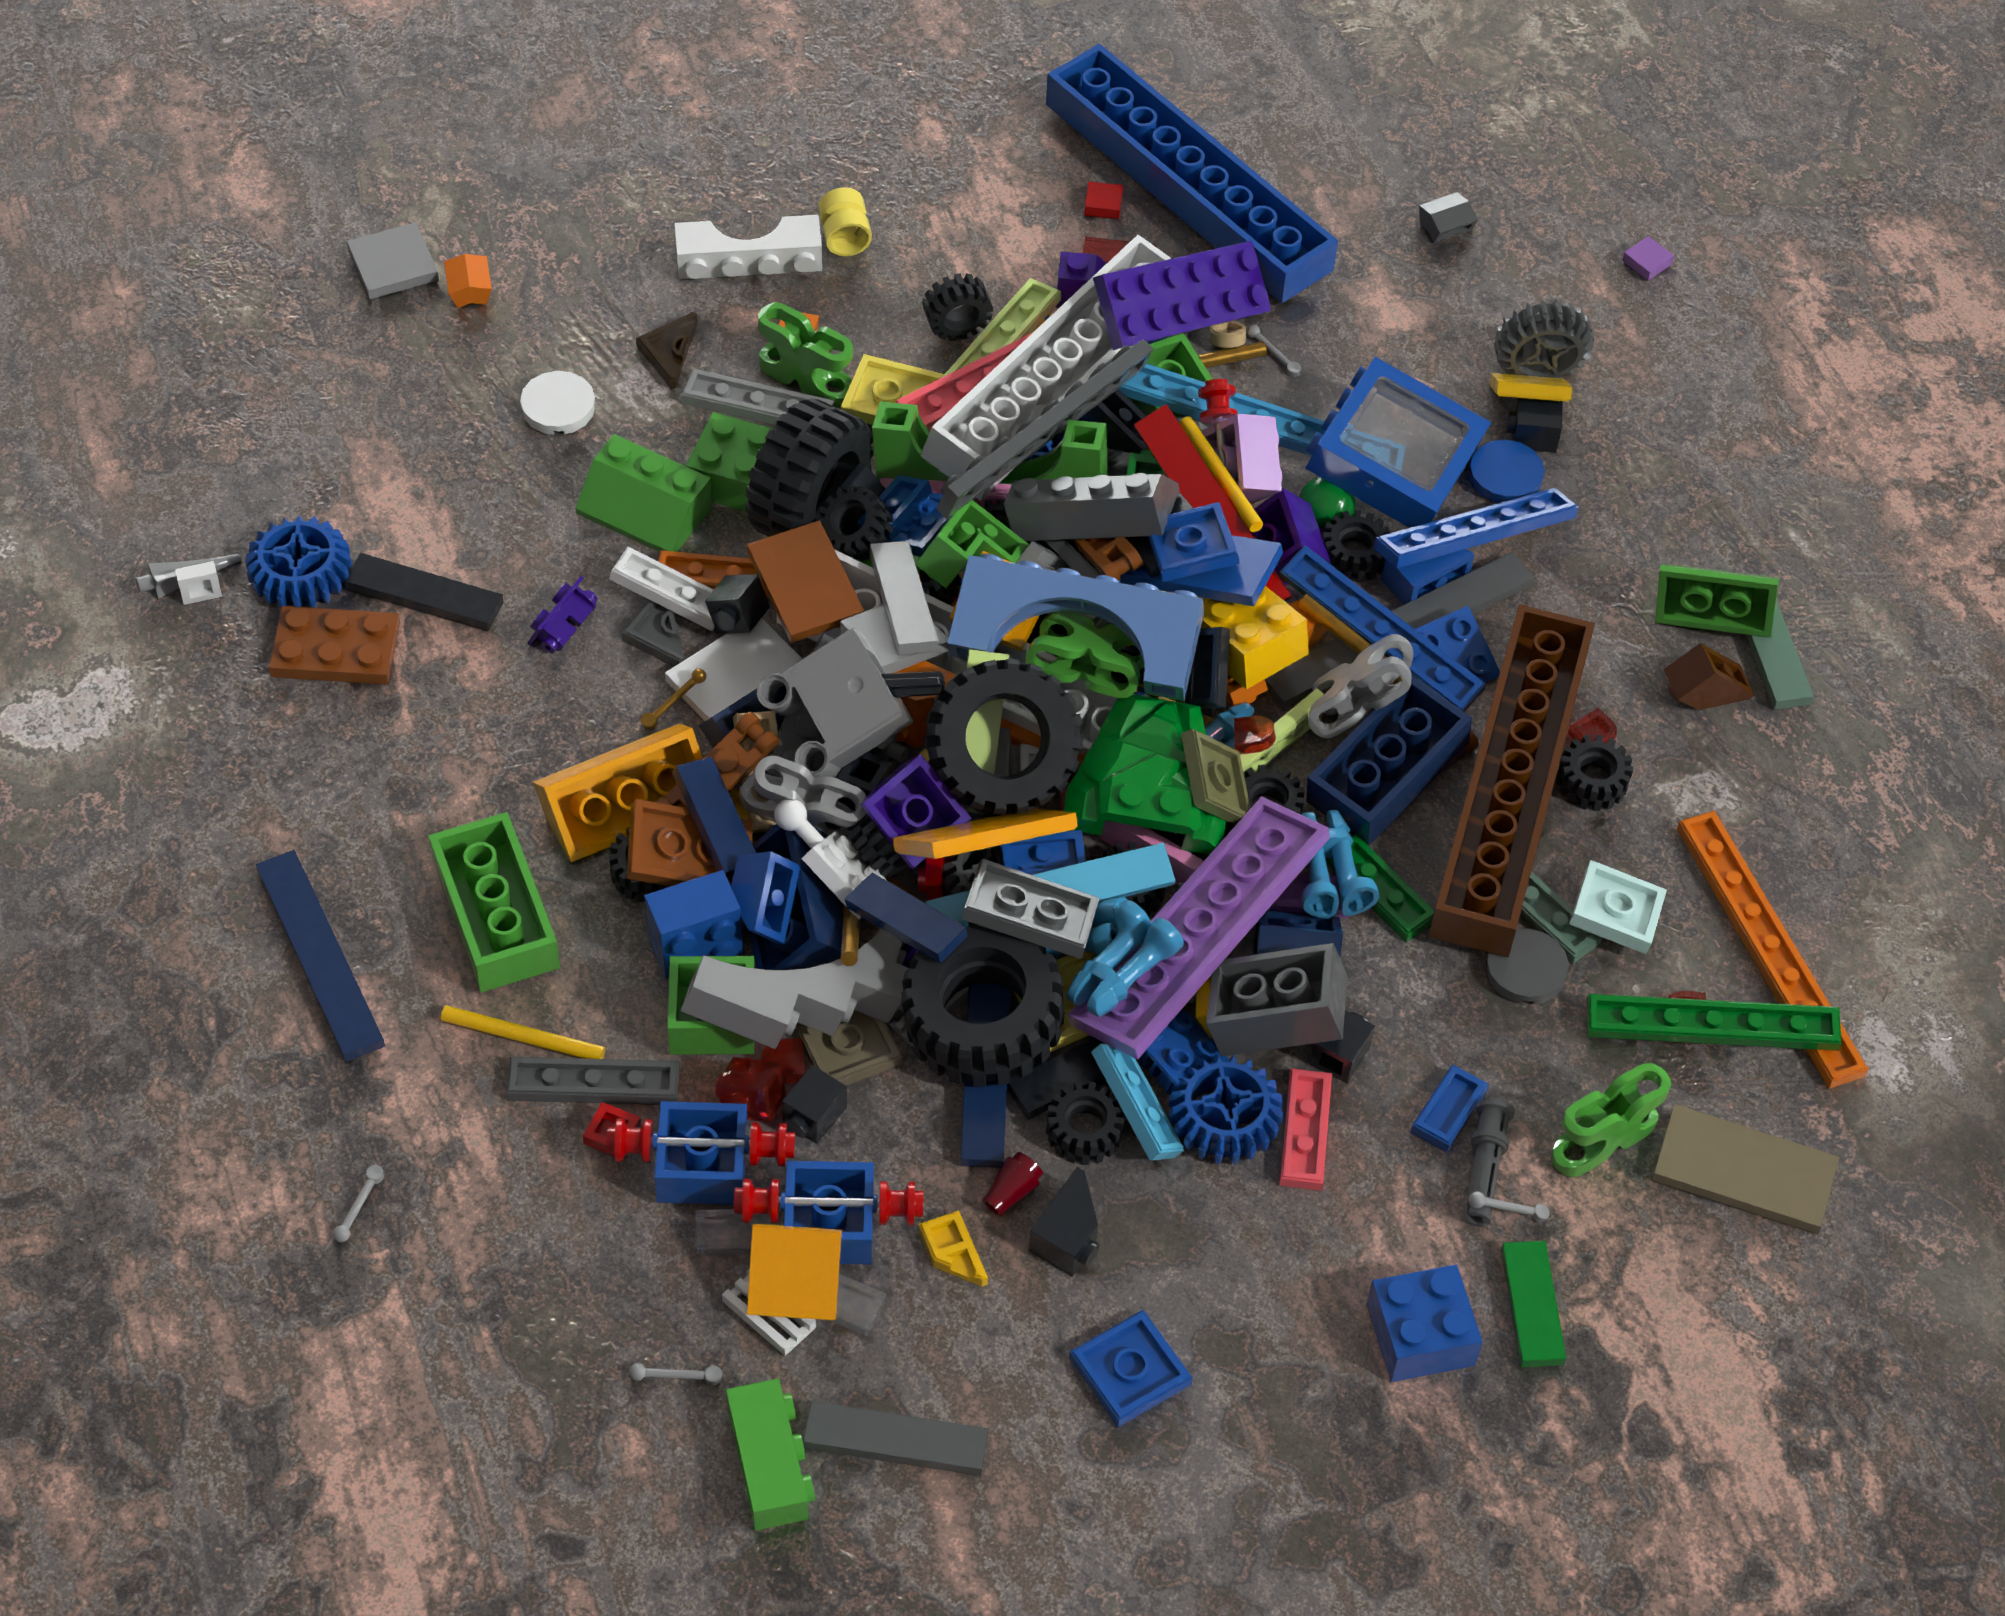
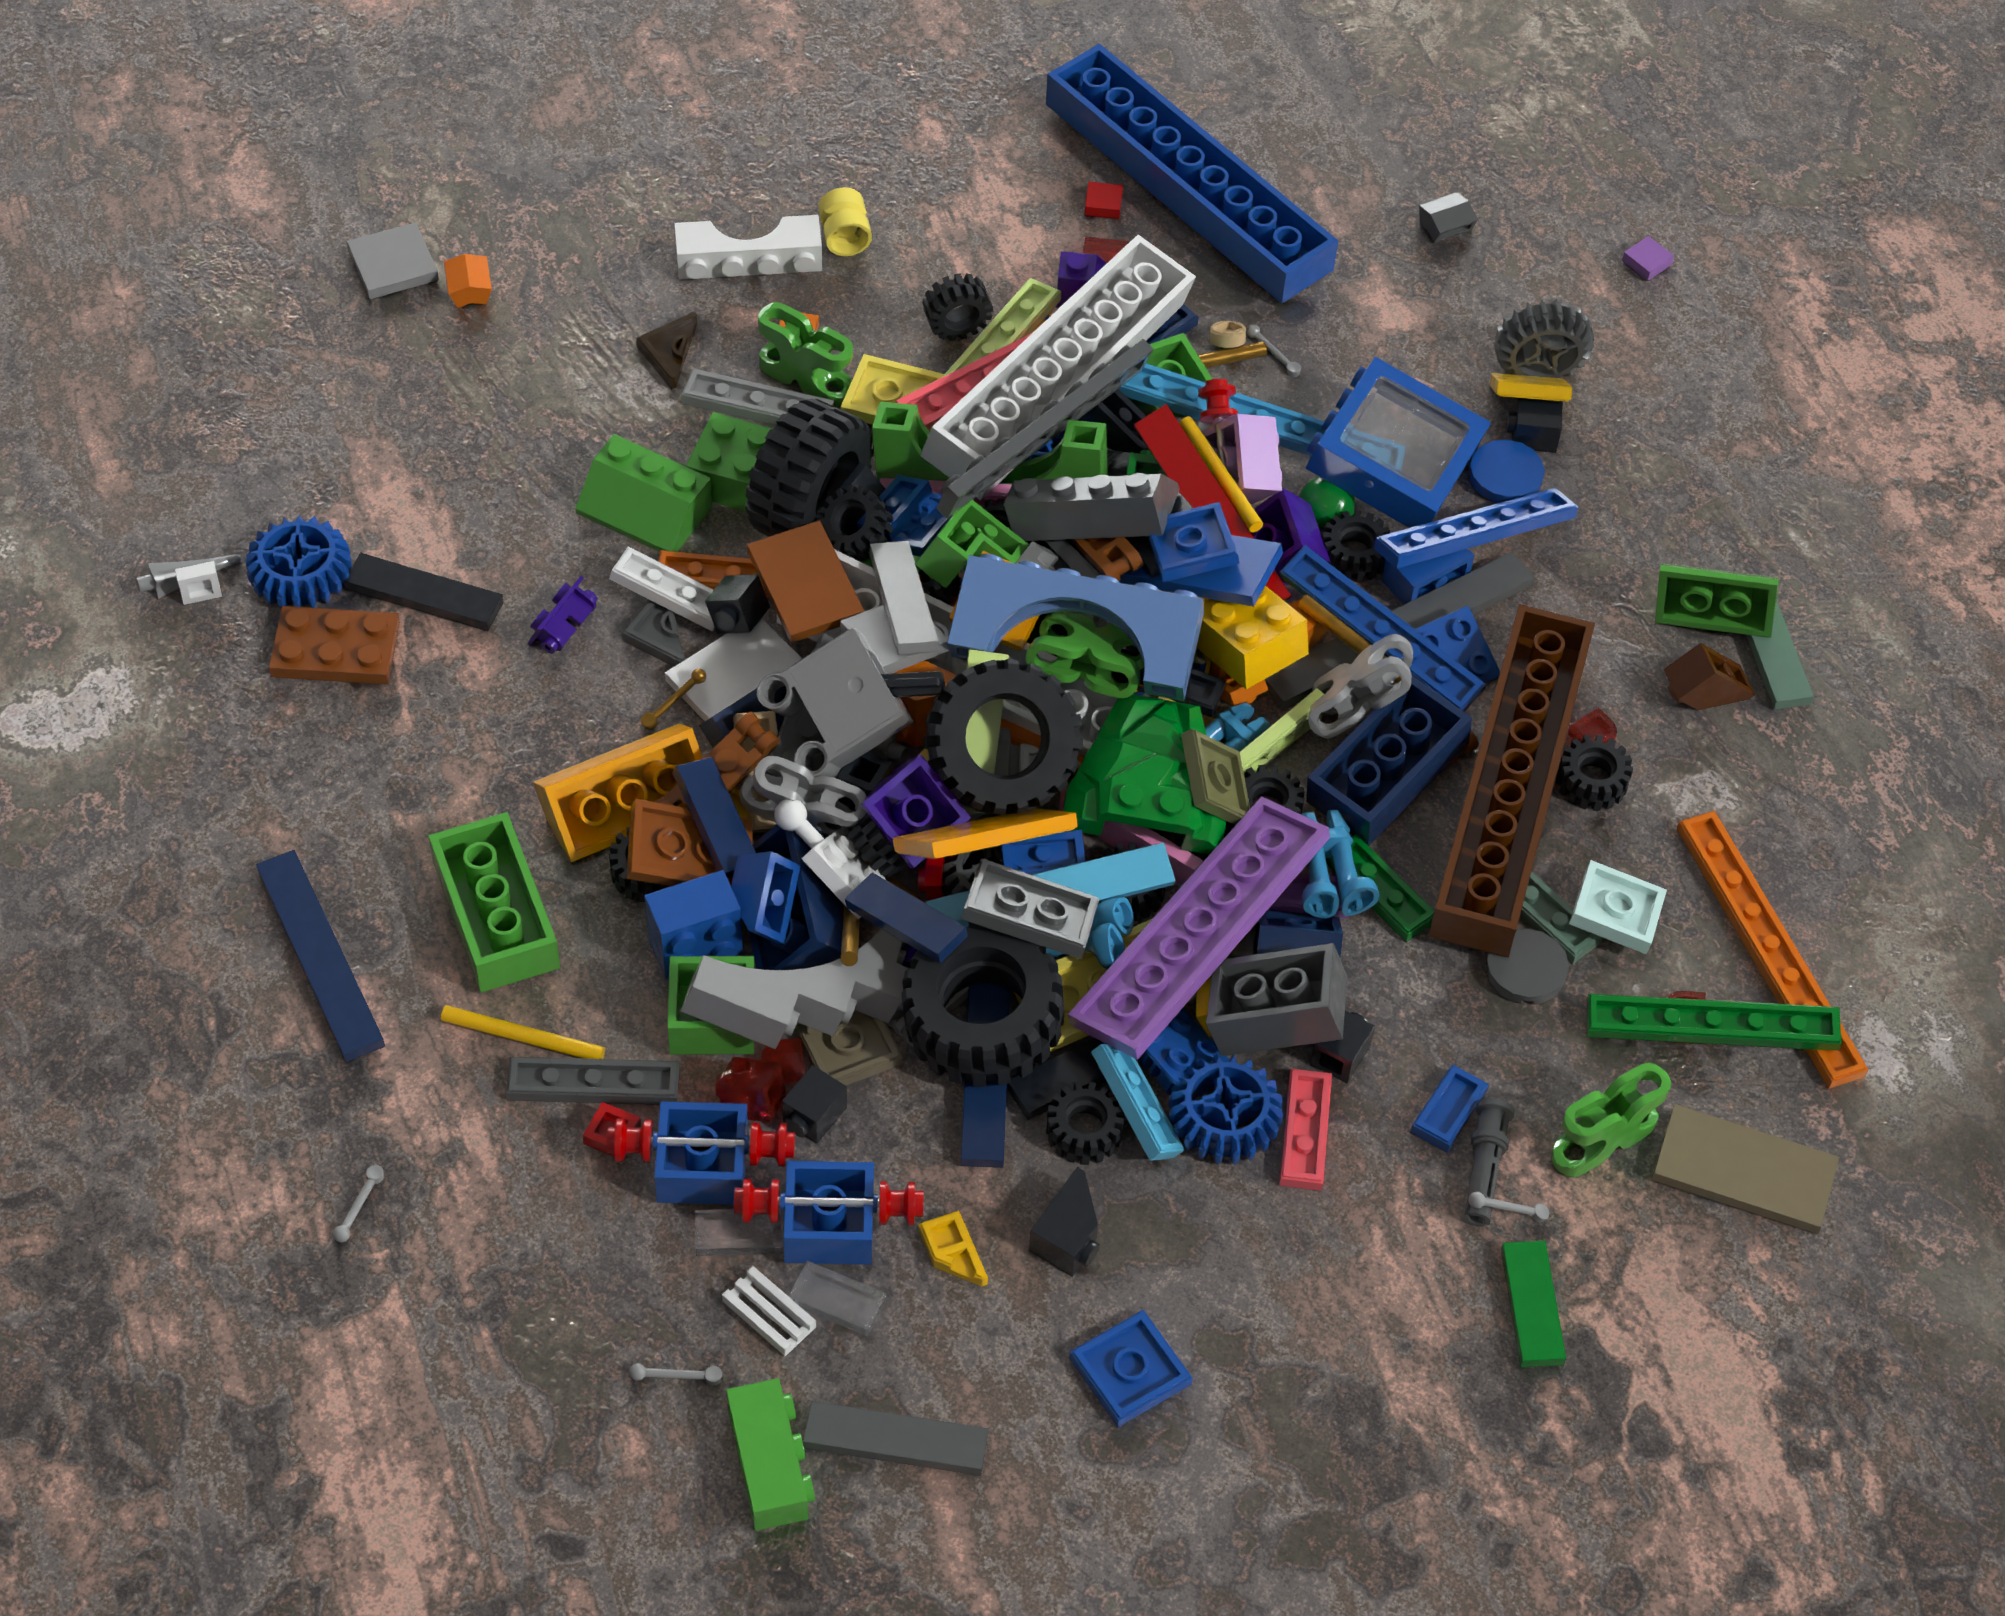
(557, 402): white tile -> none
(794, 1272): light orange tile -> none
(1013, 1182): dark red cone -> none
(1100, 981): dark azure piece -> none
(1181, 294): dark purple plate -> none
(1209, 669): black tile -> none
(1253, 734): clear red tile -> none
(1424, 1323): blue brick -> none

